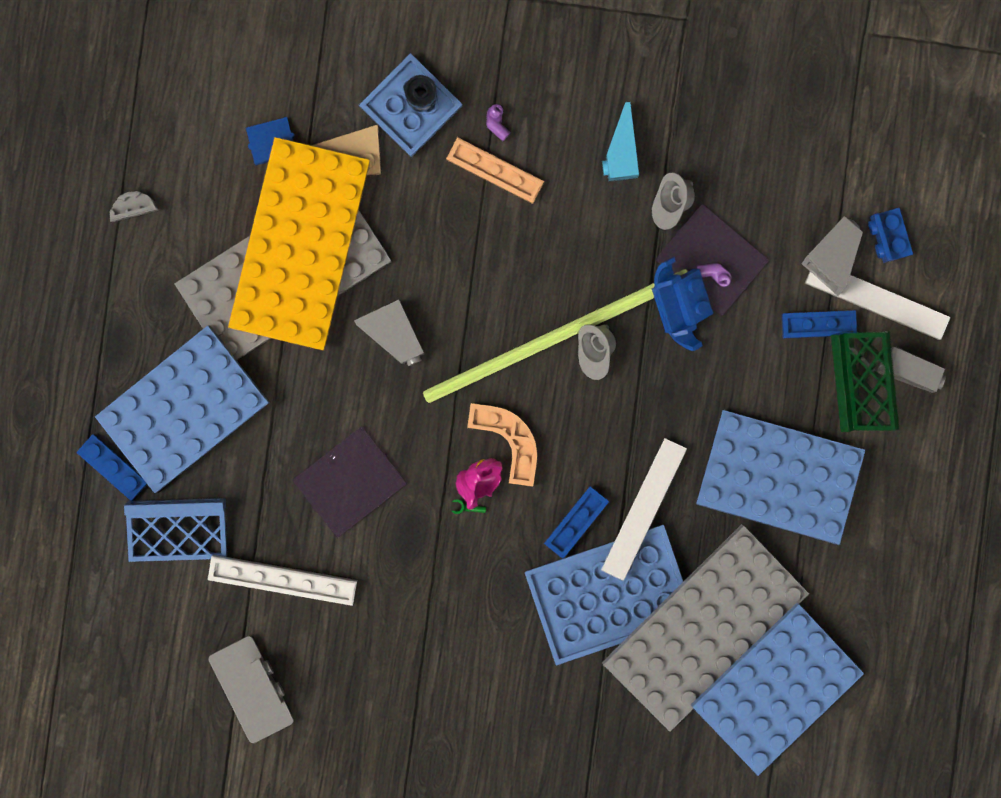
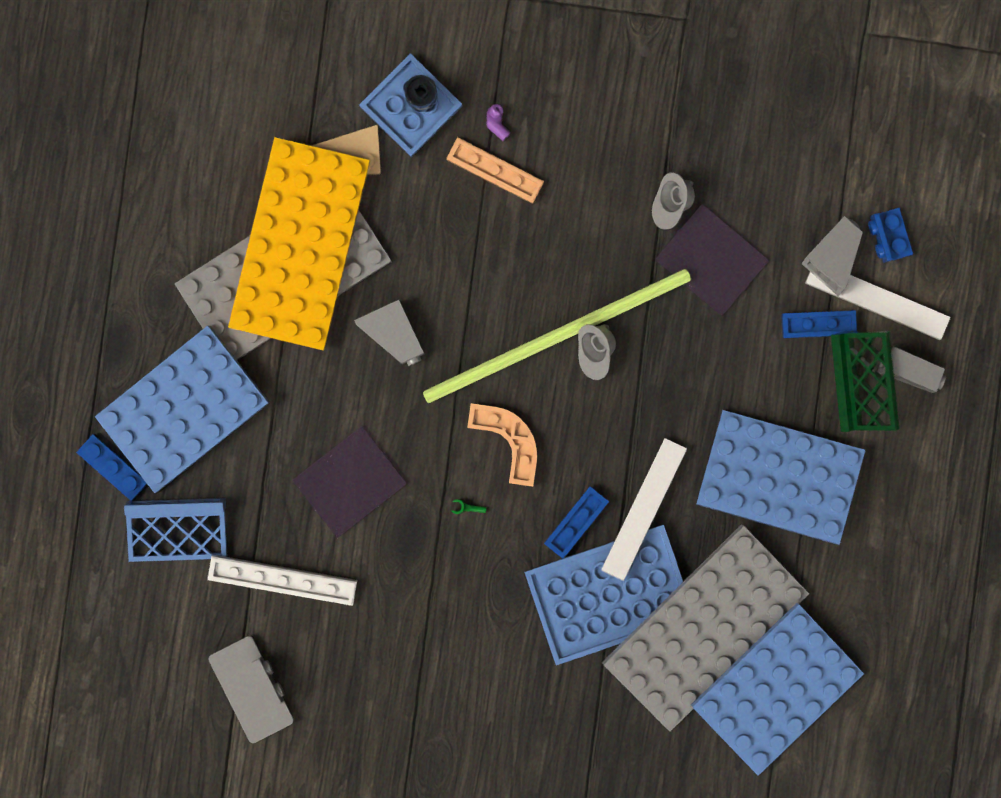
(132, 205): light grey plate -> none
(262, 138): blue piece -> none
(479, 481): dark pink hair -> none
(622, 157): medium azure slope -> none
(681, 303): blue plate -> none
(717, 272): medium lavender arm -> none

